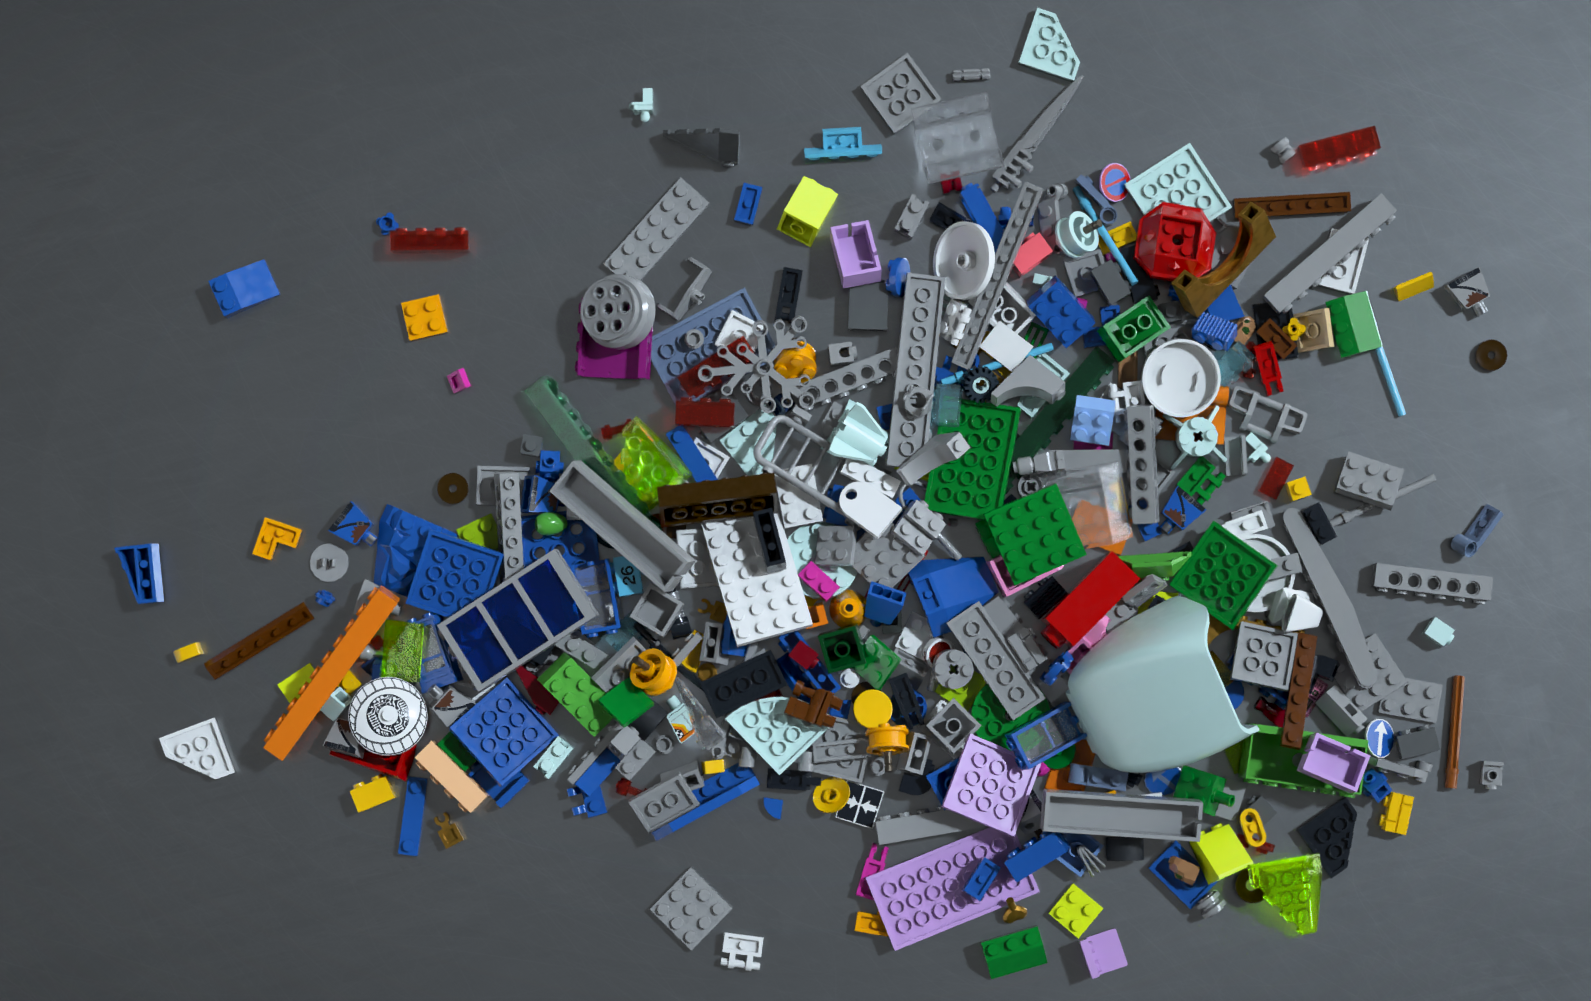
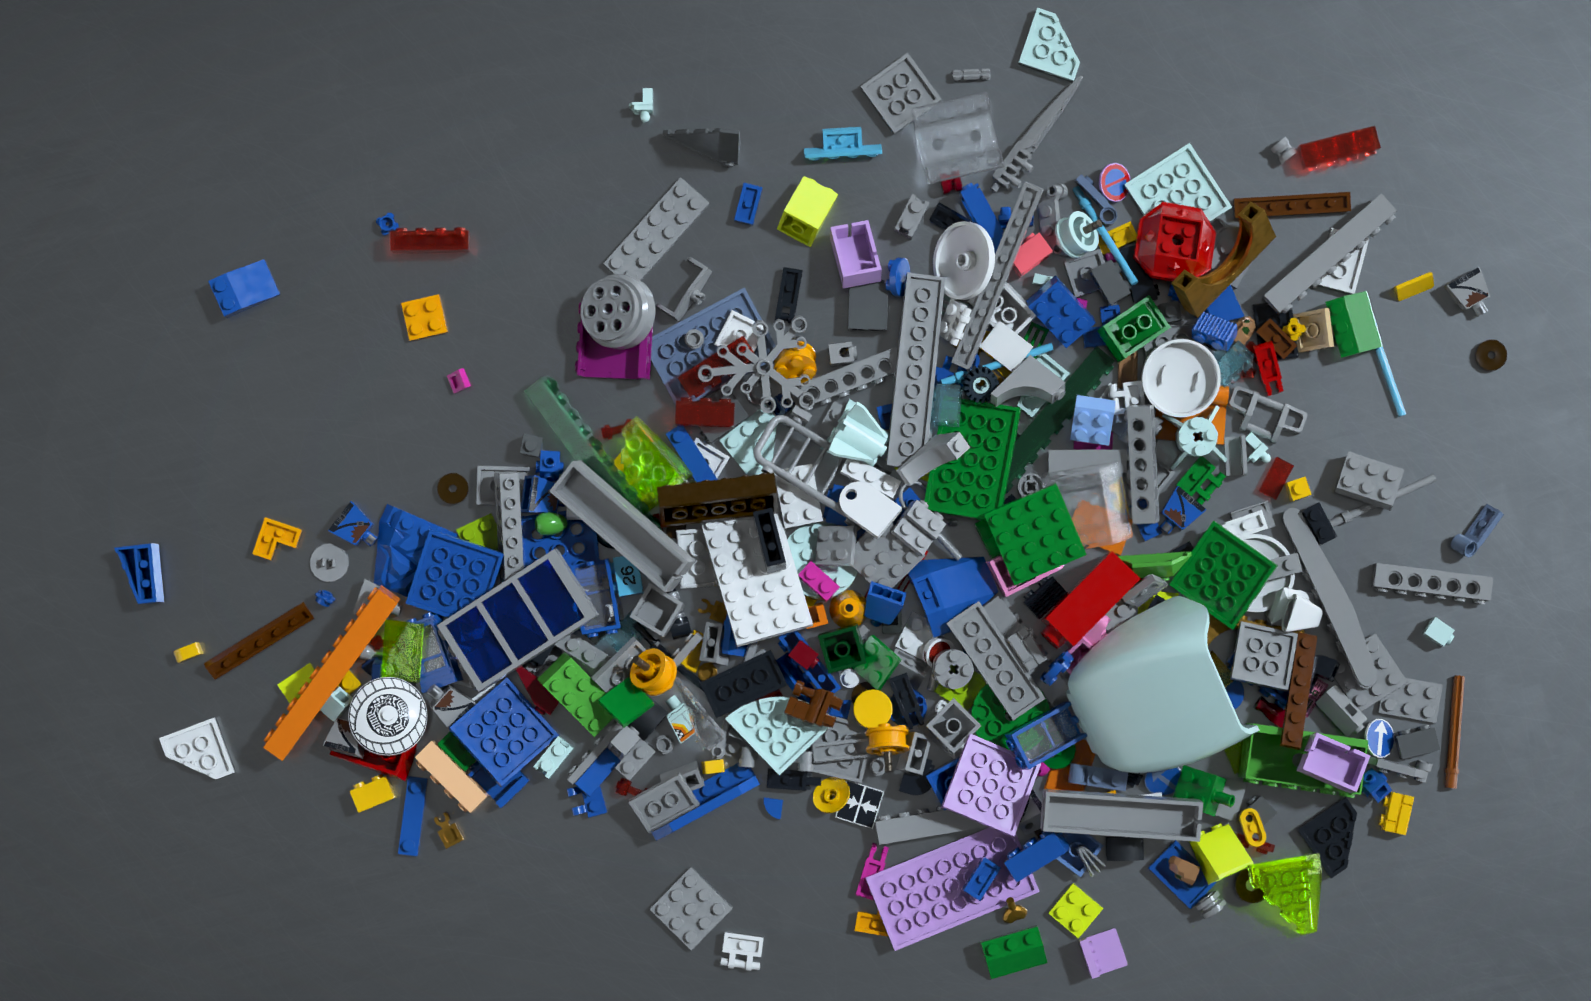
(922, 411): light grey piece -> none
(1040, 463): light grey piece -> none
(1485, 769): light grey brick -> none

